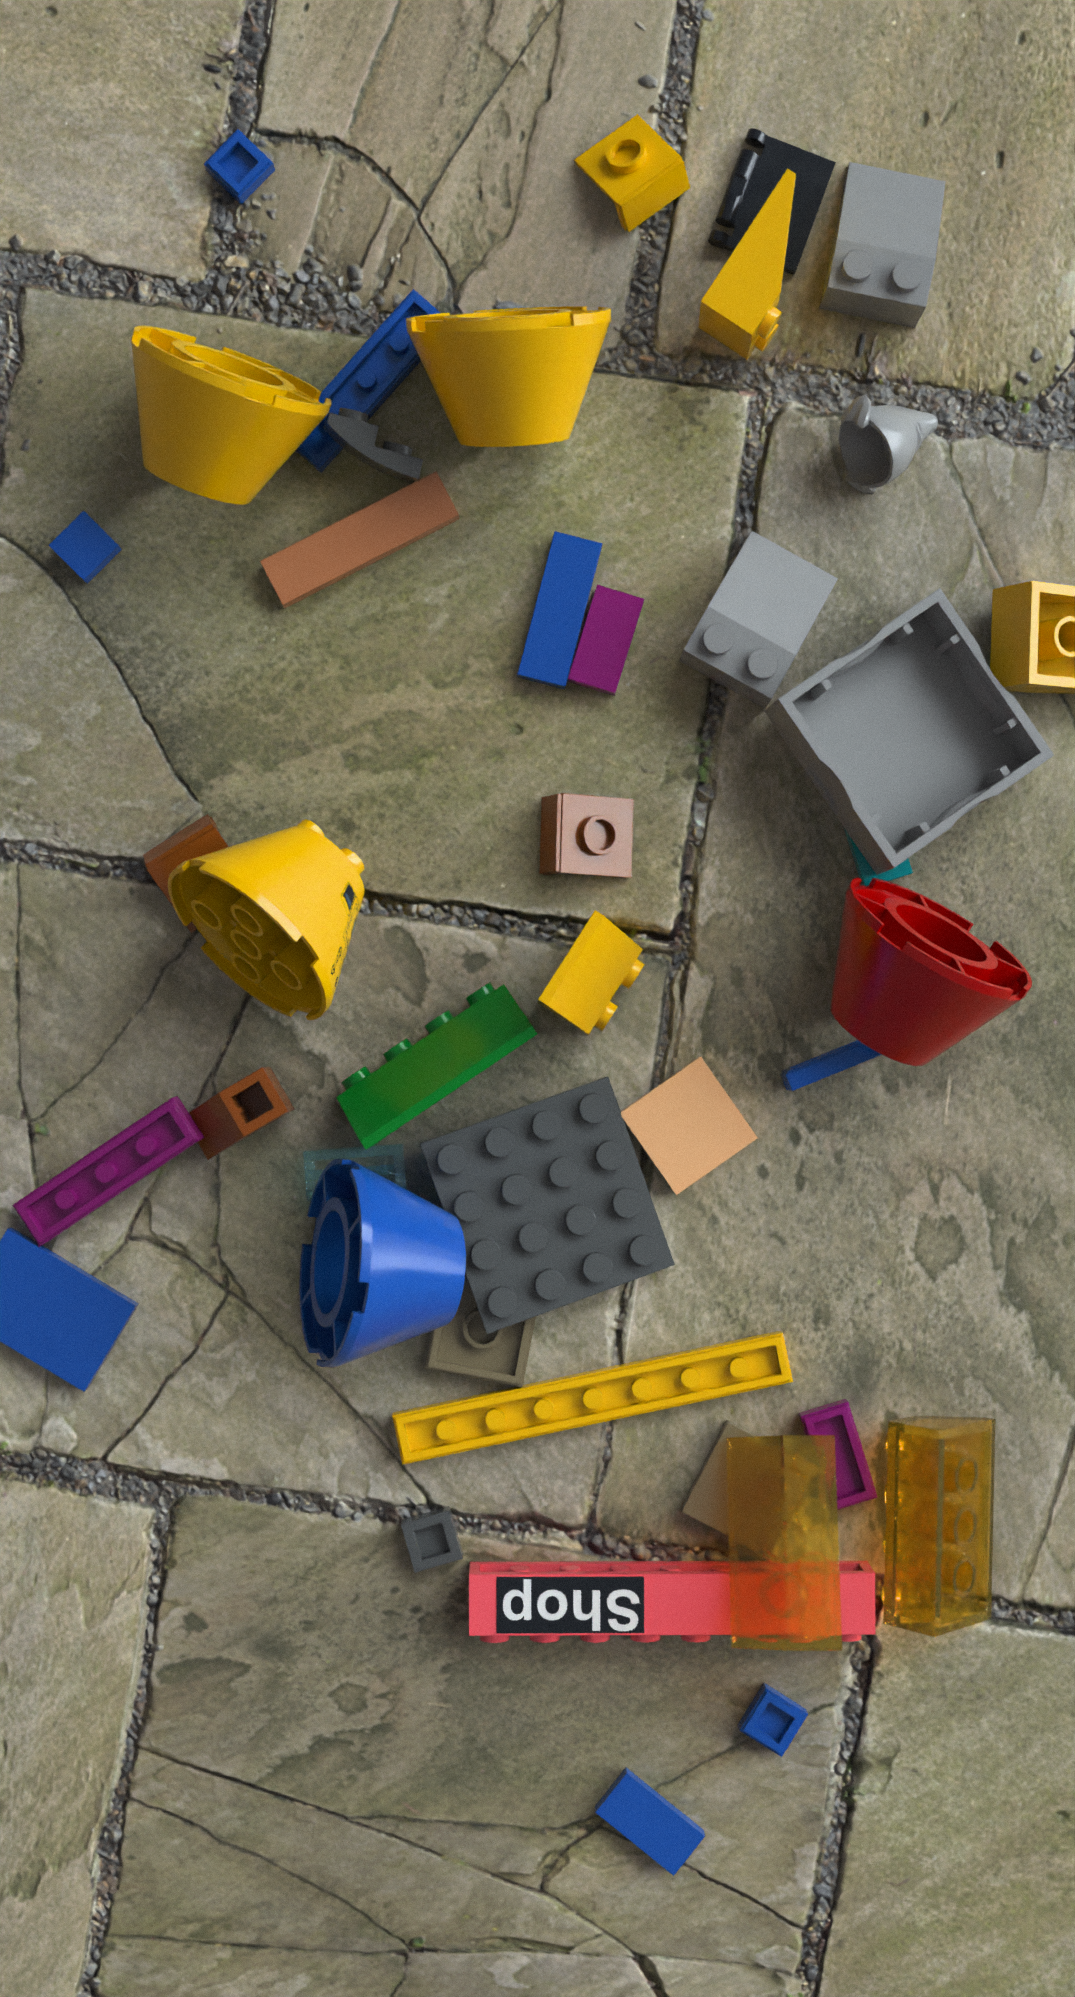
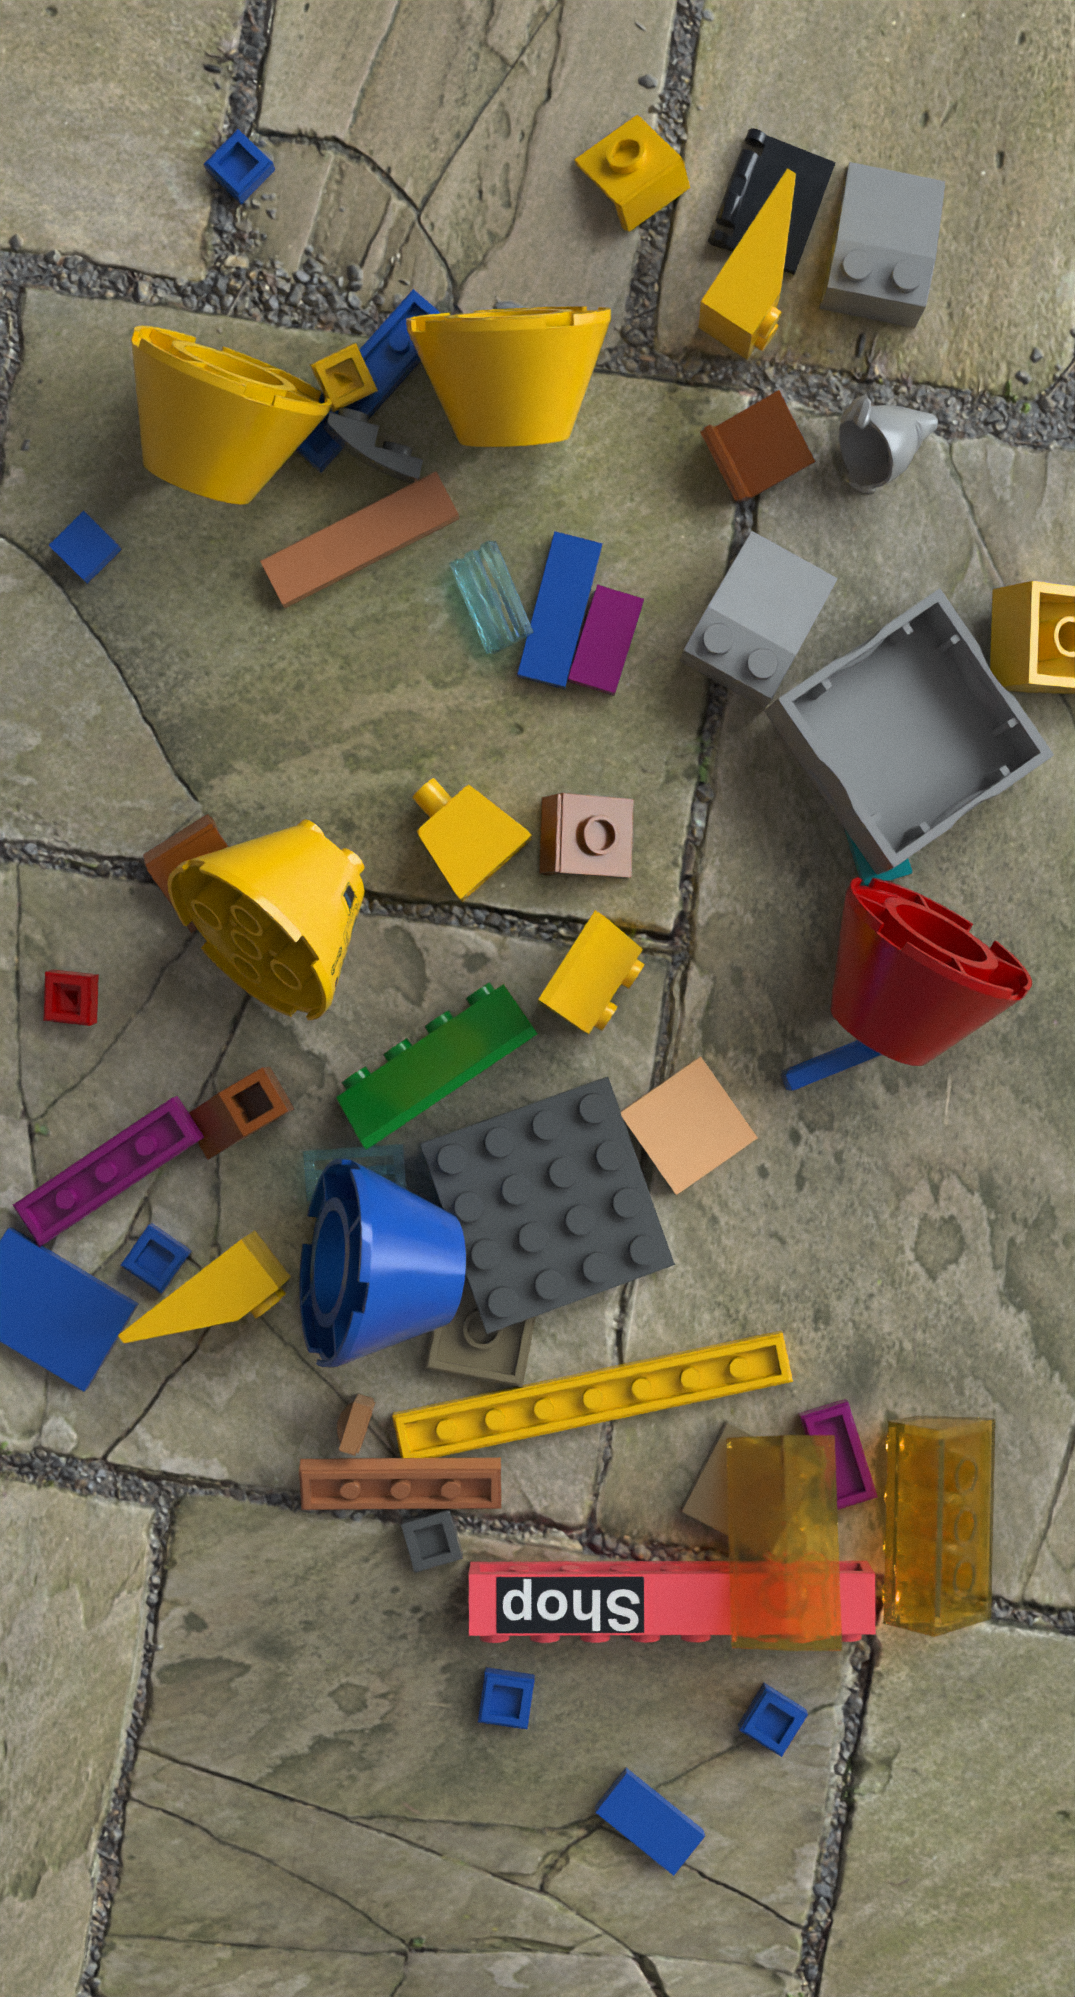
(71, 997): none -> red tile
(156, 1258): none -> blue tile
(223, 1292): none -> yellow slope
(343, 377): none -> yellow tile
(354, 1424): none -> medium nougat tile
(400, 1483): none -> nougat tile
(467, 835): none -> yellow torso
(484, 601): none -> clear light blue tile
(506, 1698): none -> blue tile
(758, 447): none -> dark orange piece

